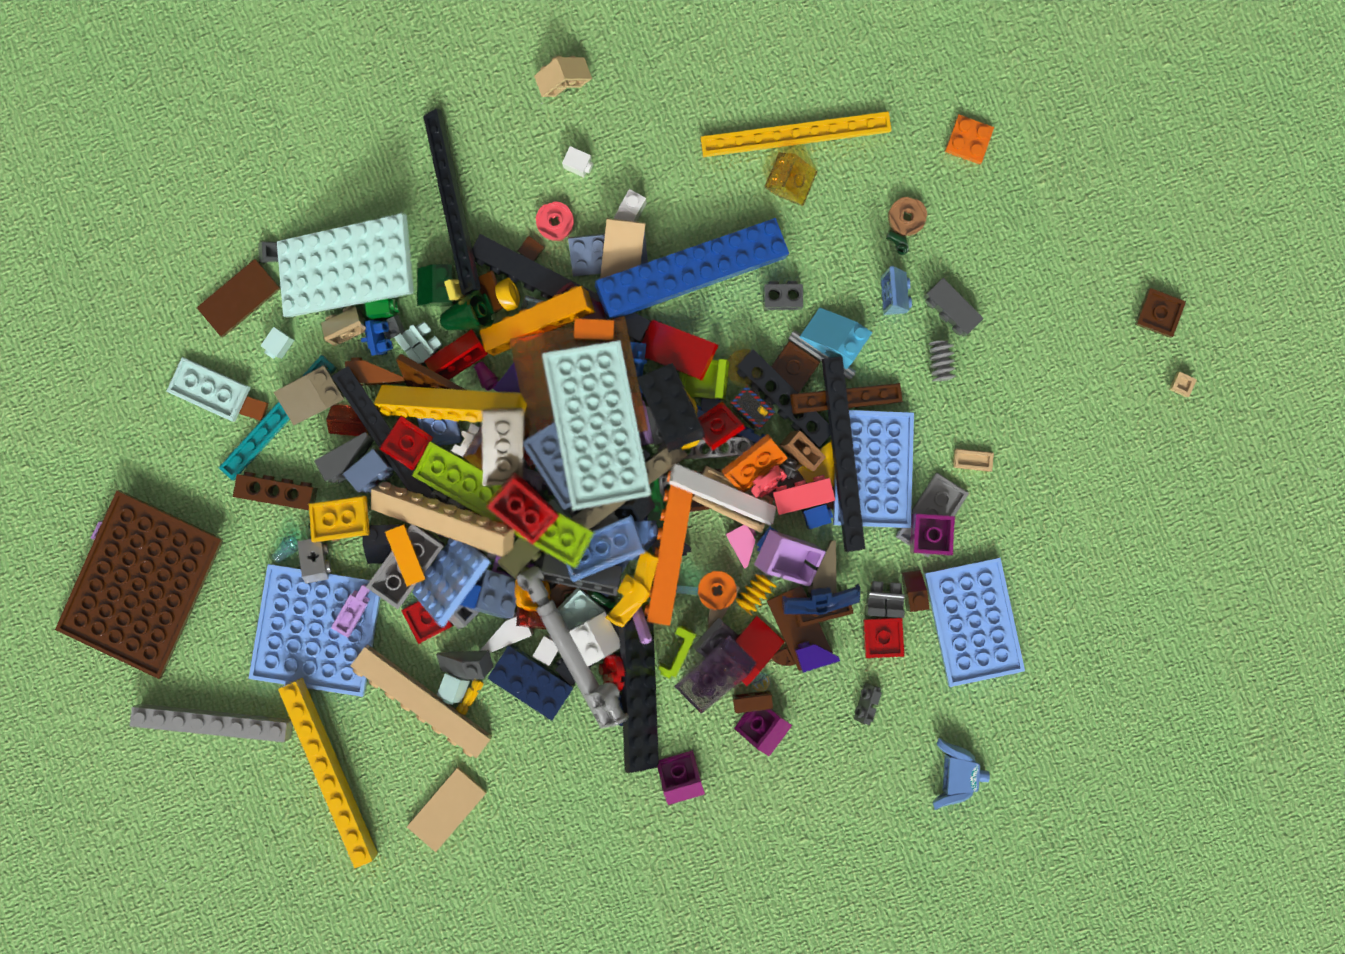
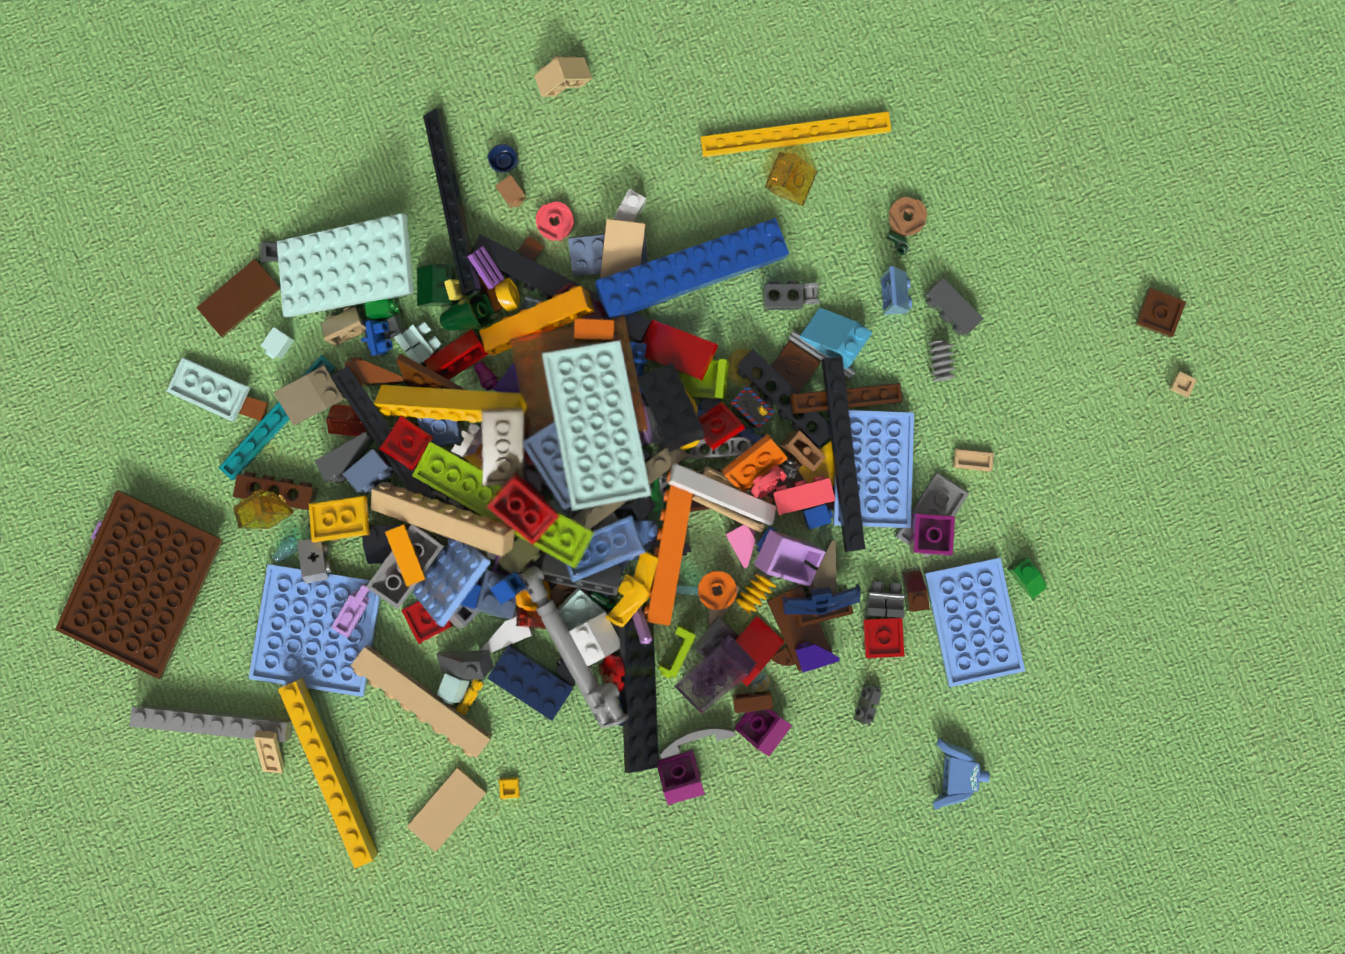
(261, 511): none -> clear yellow slope
(269, 751): none -> tan plate
(487, 266): none -> medium lavender tile
(502, 158): none -> dark blue hat
(508, 587): none -> blue brick
(509, 787): none -> yellow tile
(511, 192): none -> medium nougat brick
(546, 650): white brick -> none
(577, 162): white brick -> none
(720, 733): none -> light grey slope
(811, 293): none -> light grey bush
(969, 139): orange plate -> none
(1028, 577): none -> green slope

